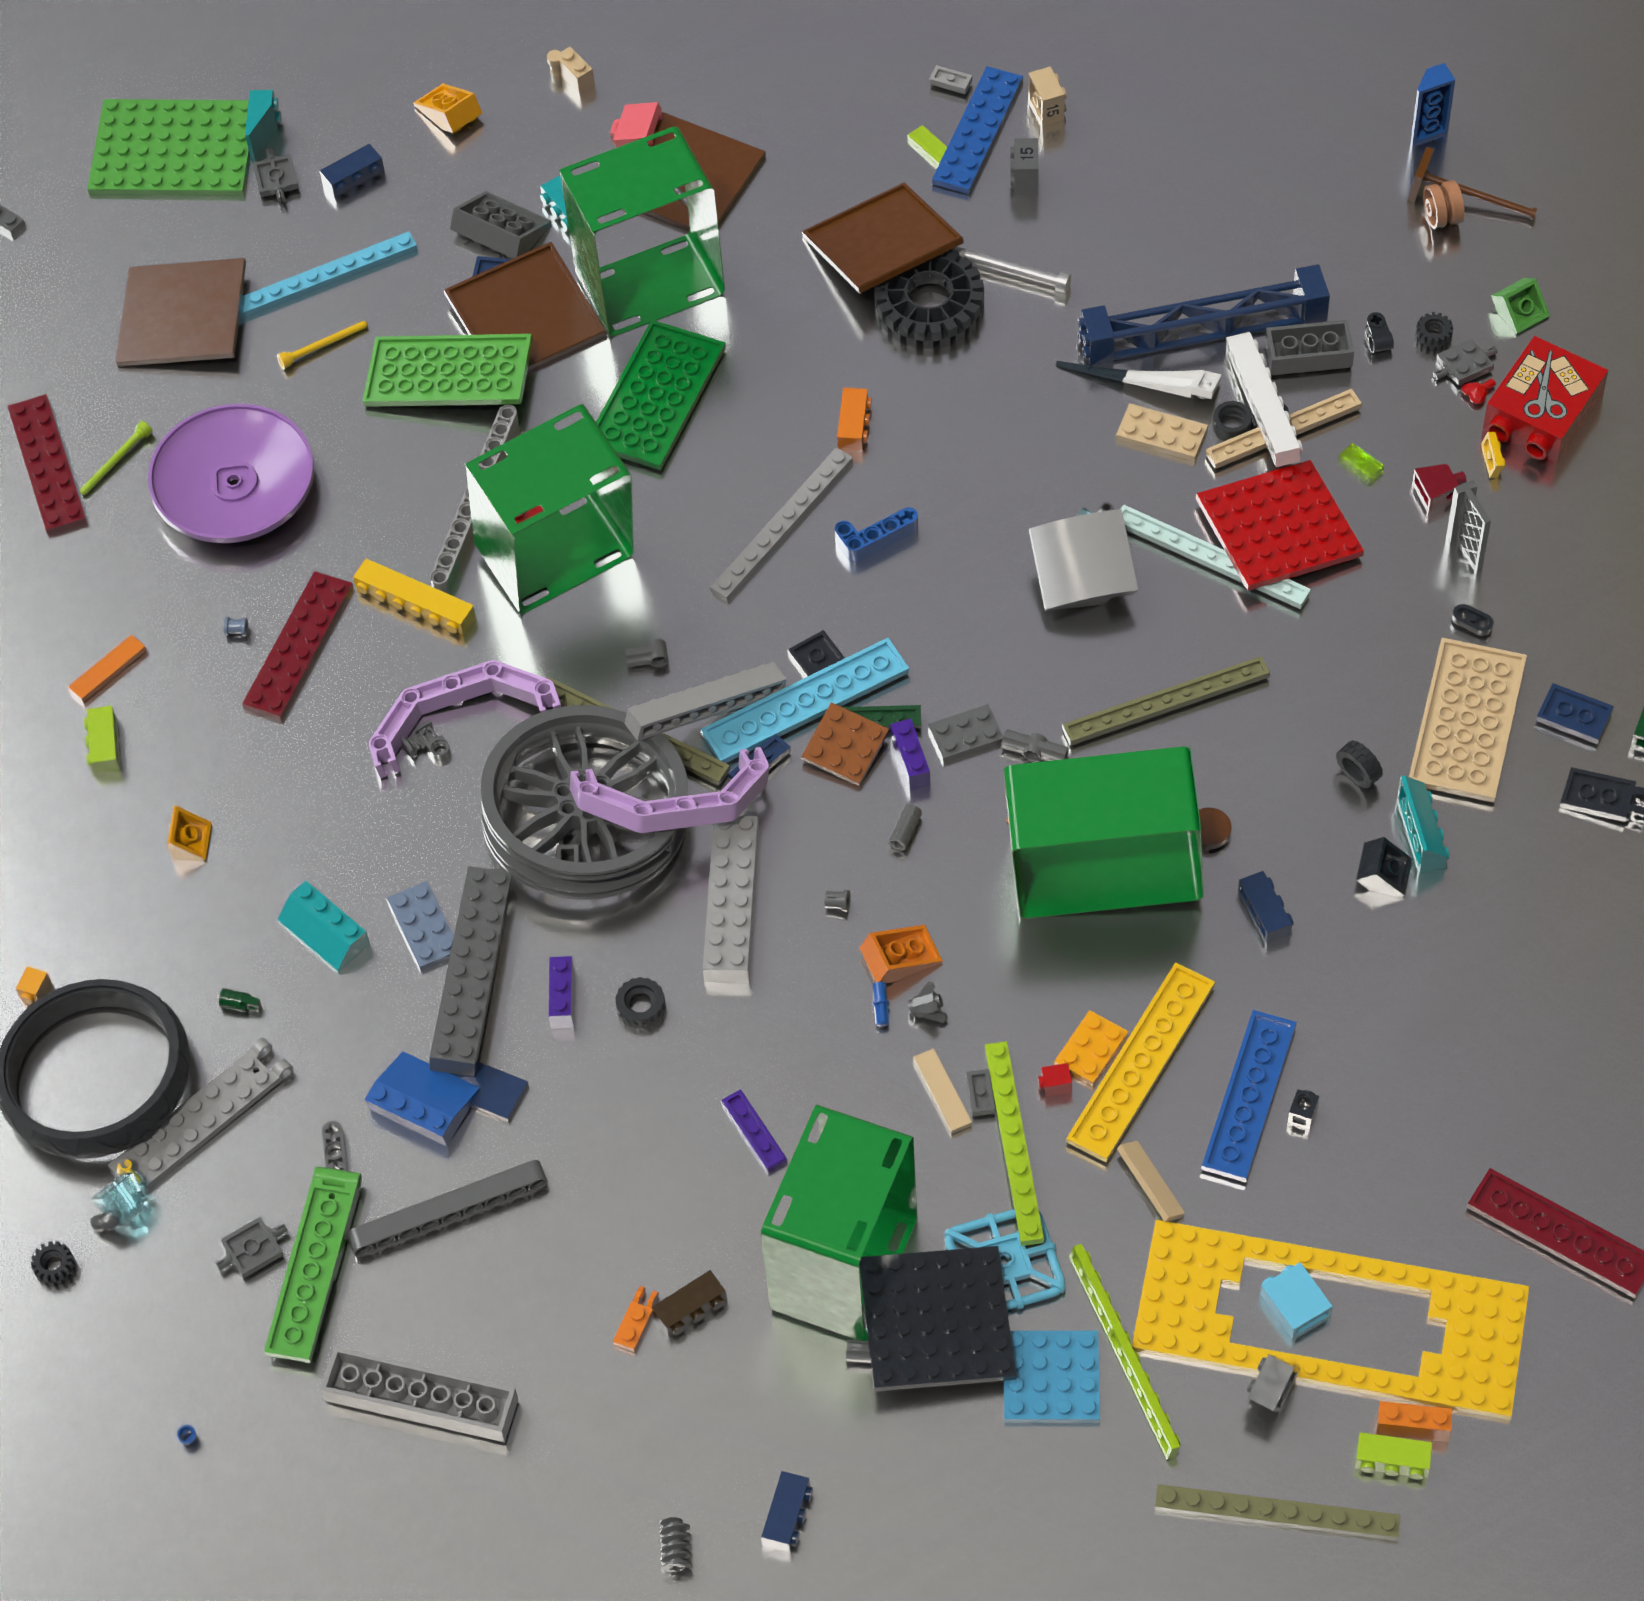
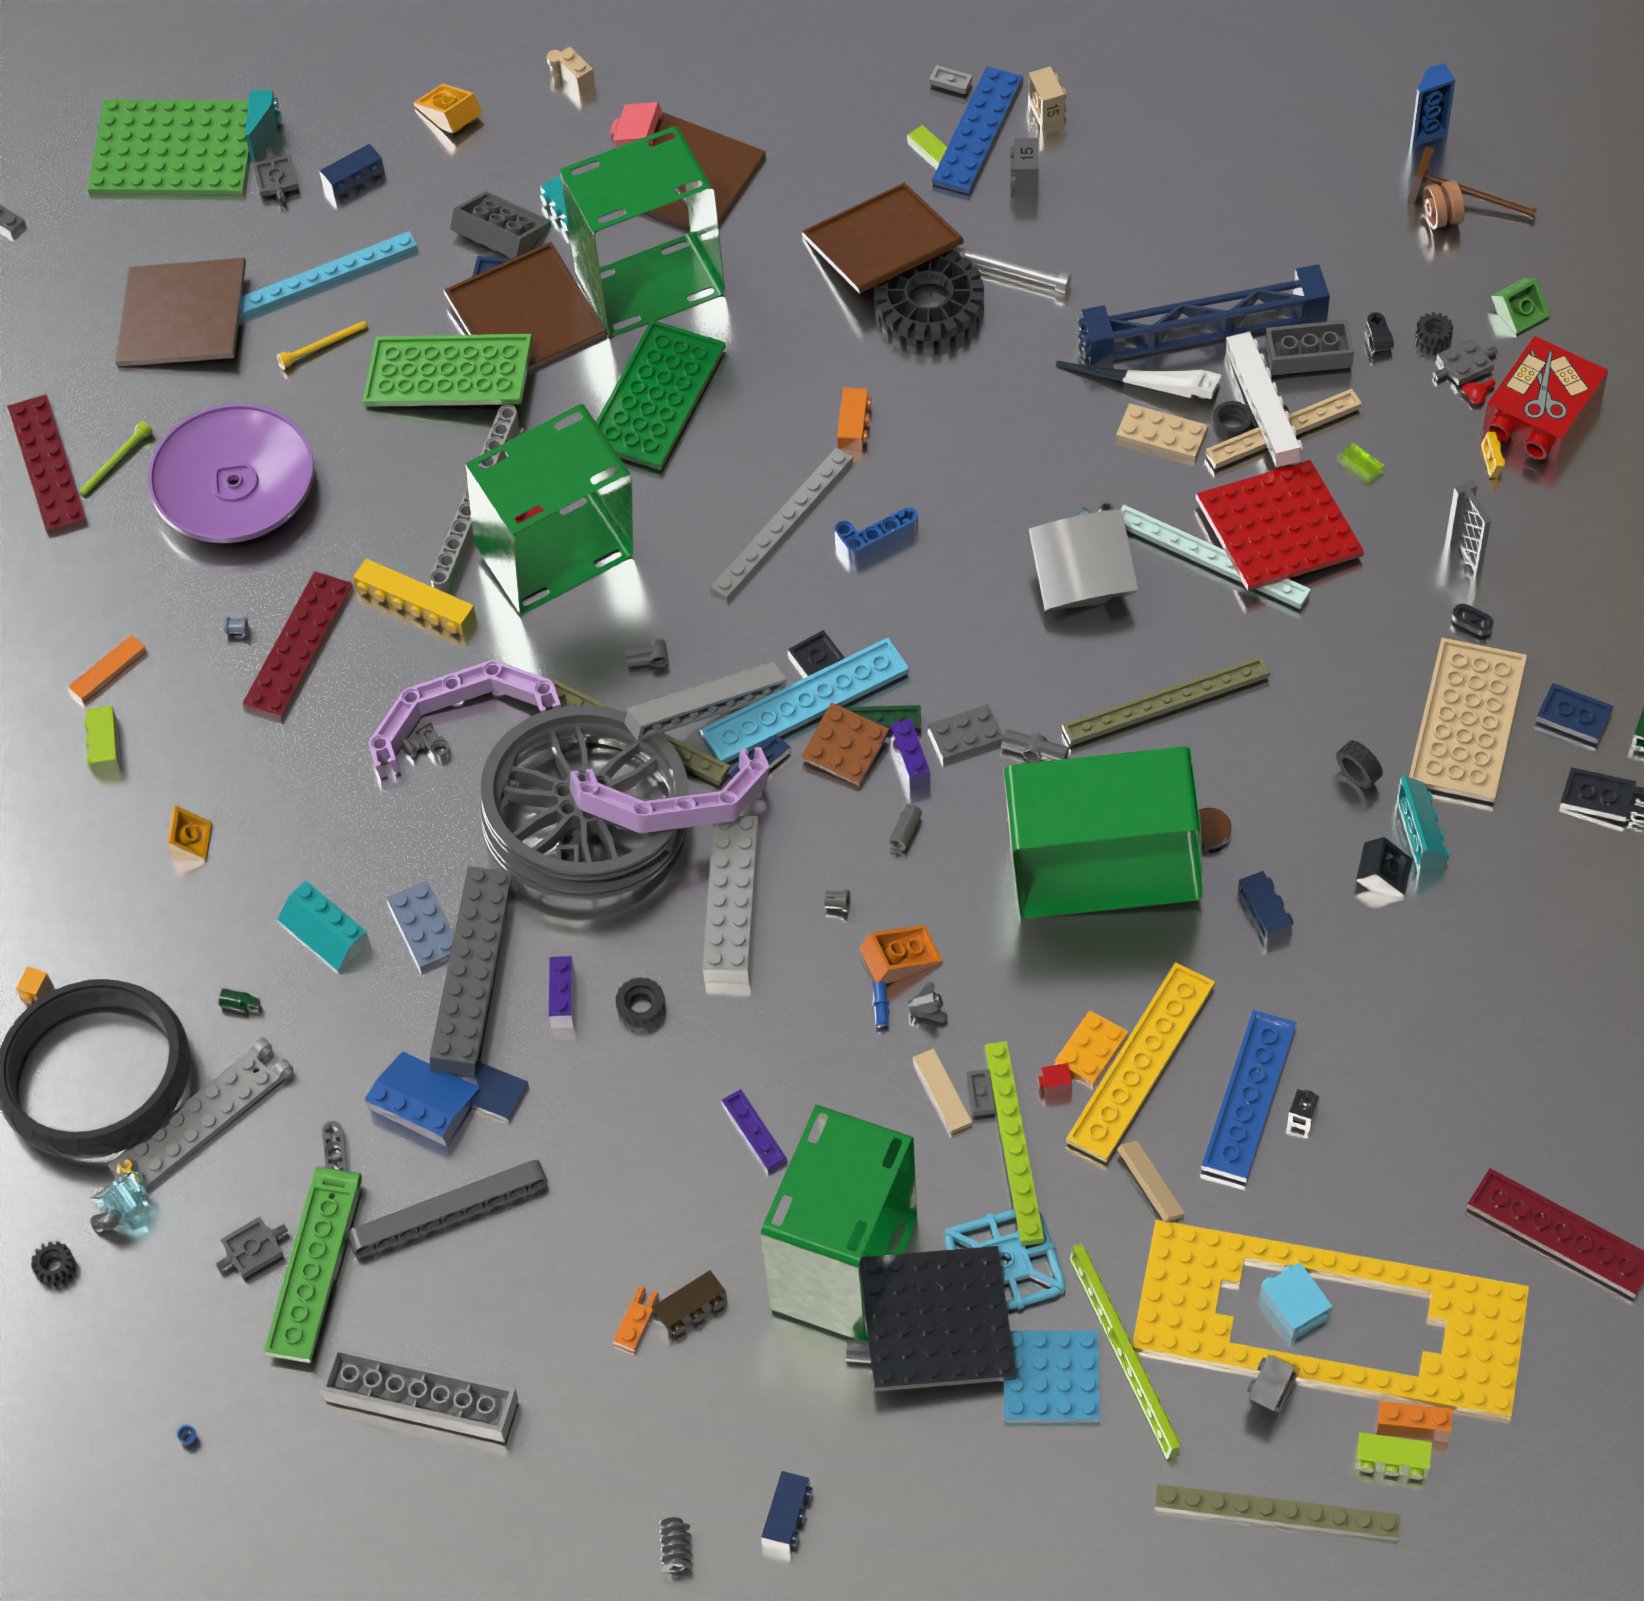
(1437, 484): dark red torso -> none

